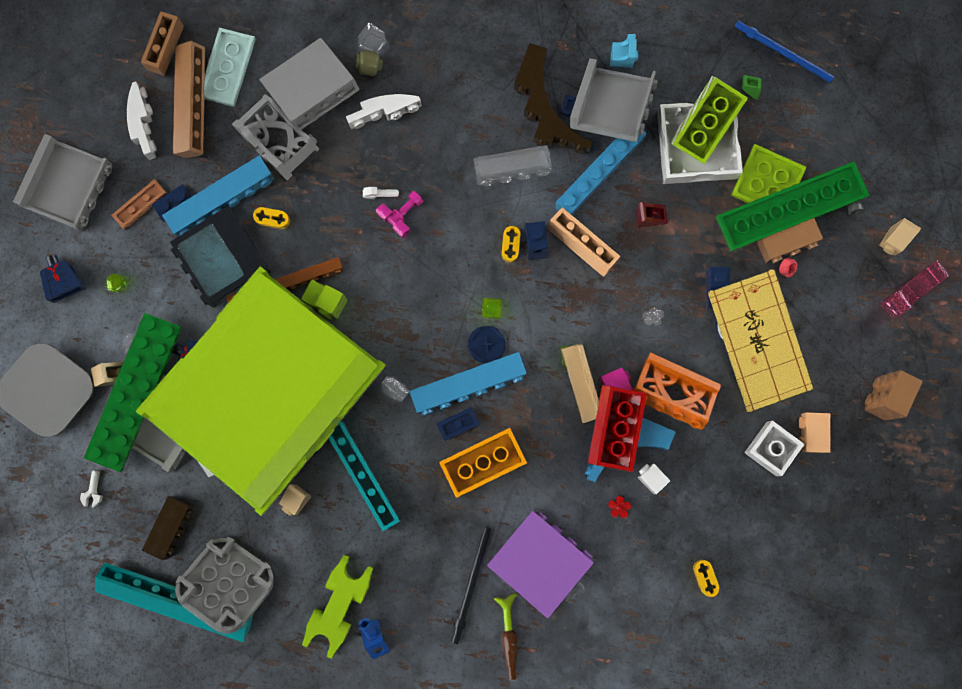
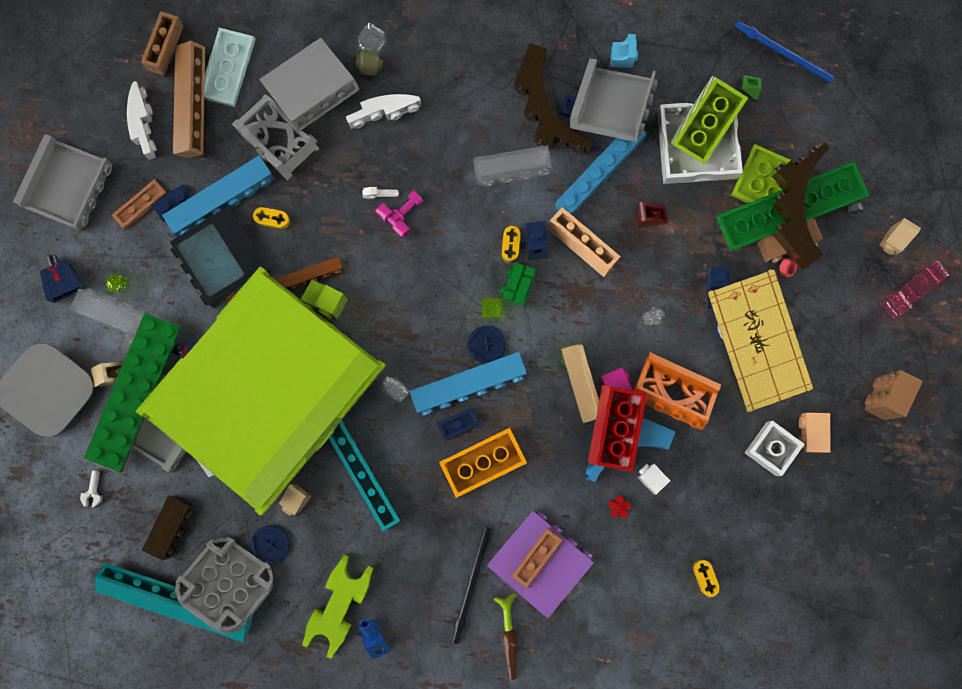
(107, 311): none -> clear brick
(270, 544): none -> dark blue tile
(518, 284): none -> green brick
(537, 558): none -> nougat tile
(790, 205): none -> dark brown arch

